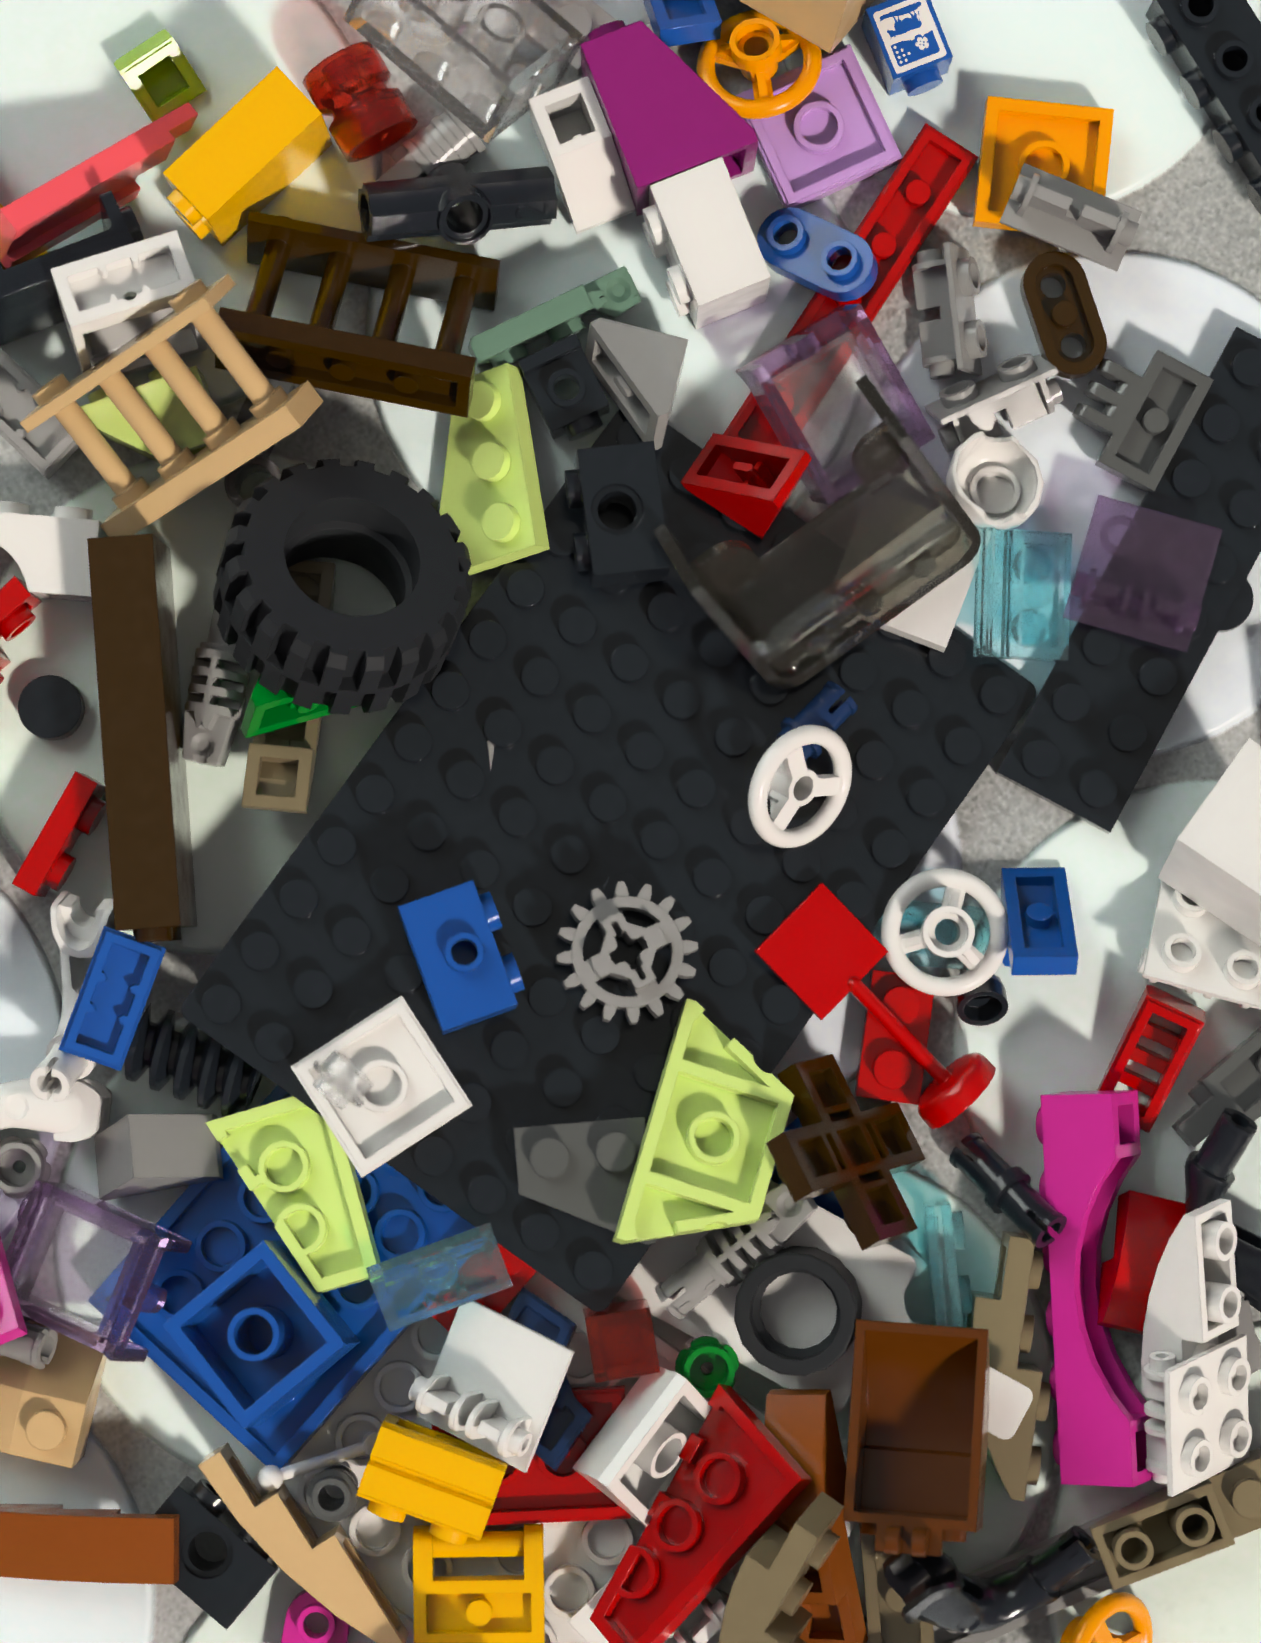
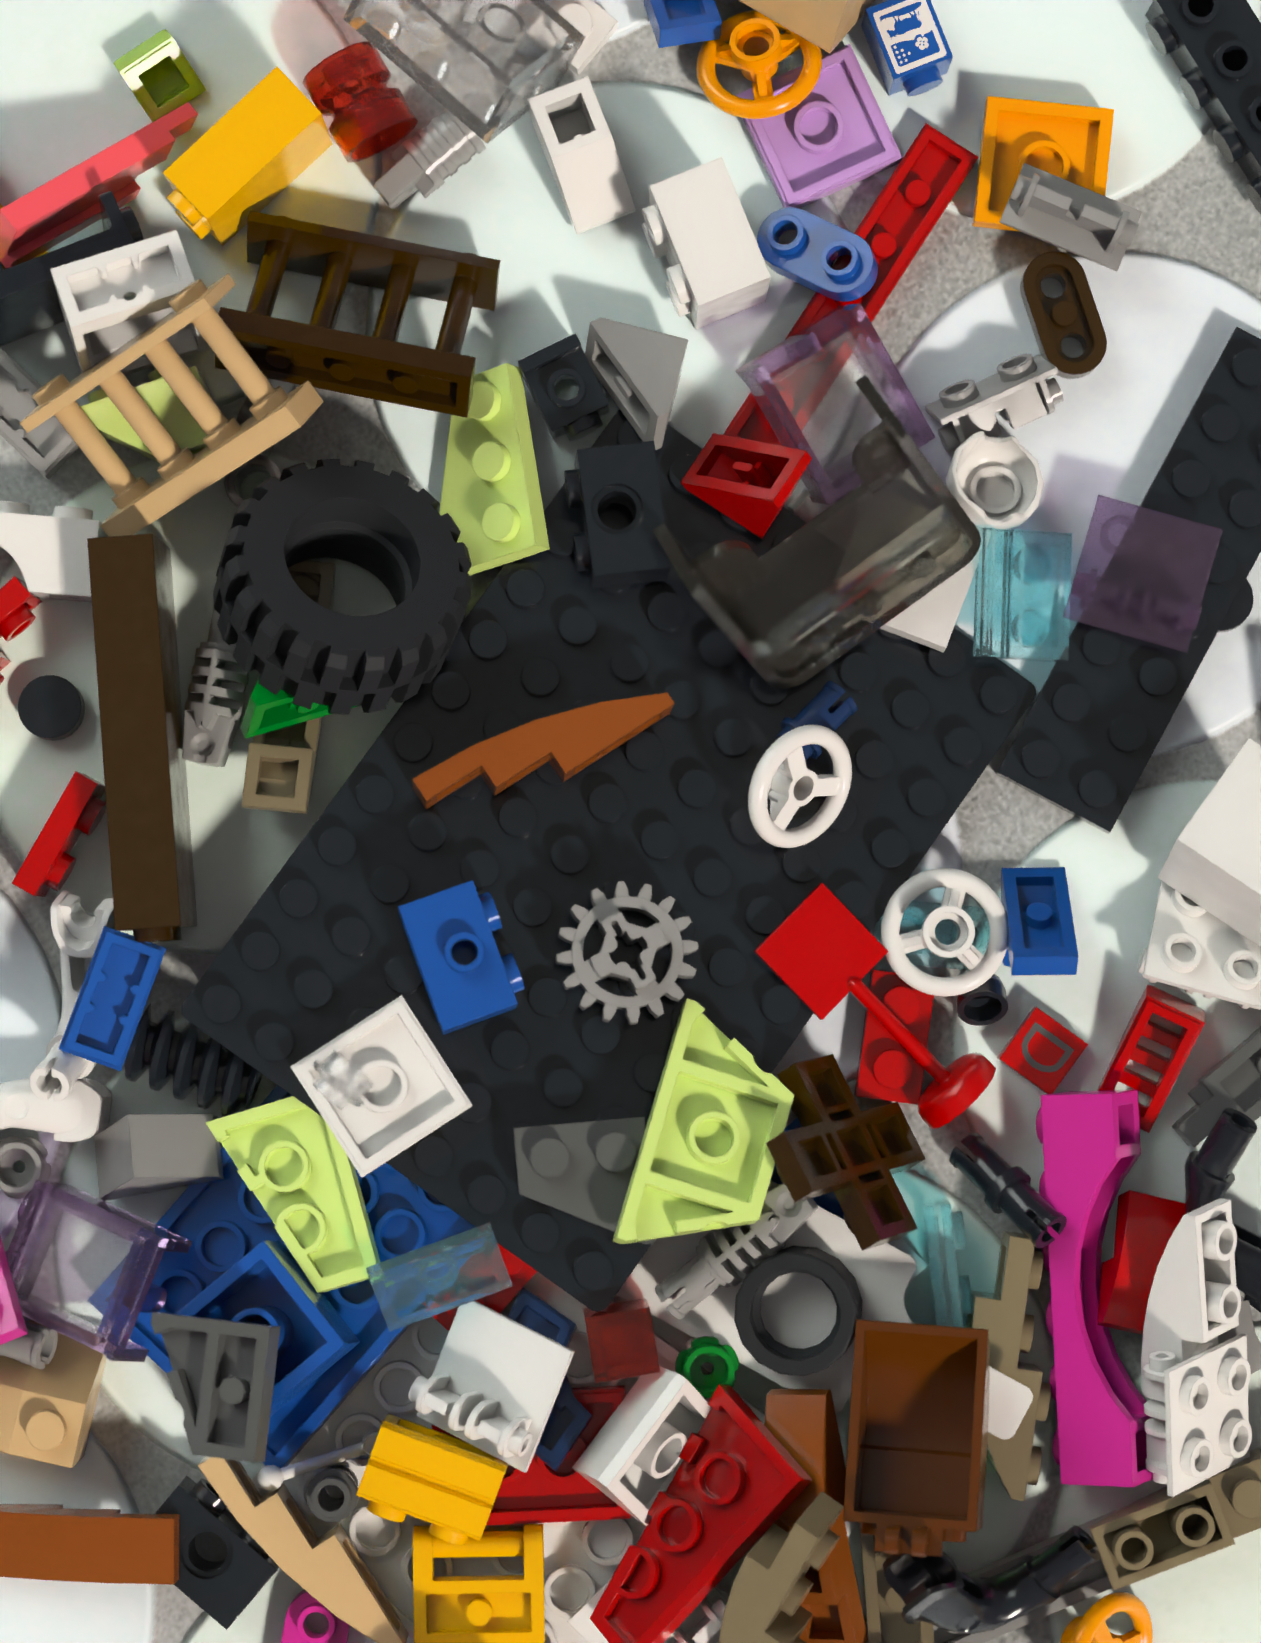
(222, 1382): none -> dark grey wing
(425, 204): black piece -> none
(558, 318): sand green hinge -> none
(564, 739): none -> dark orange slope
(660, 109): magenta slope -> none
(951, 287): light grey hinge -> none
(1042, 1051): none -> red tile
(1143, 416): dark grey hinge -> none

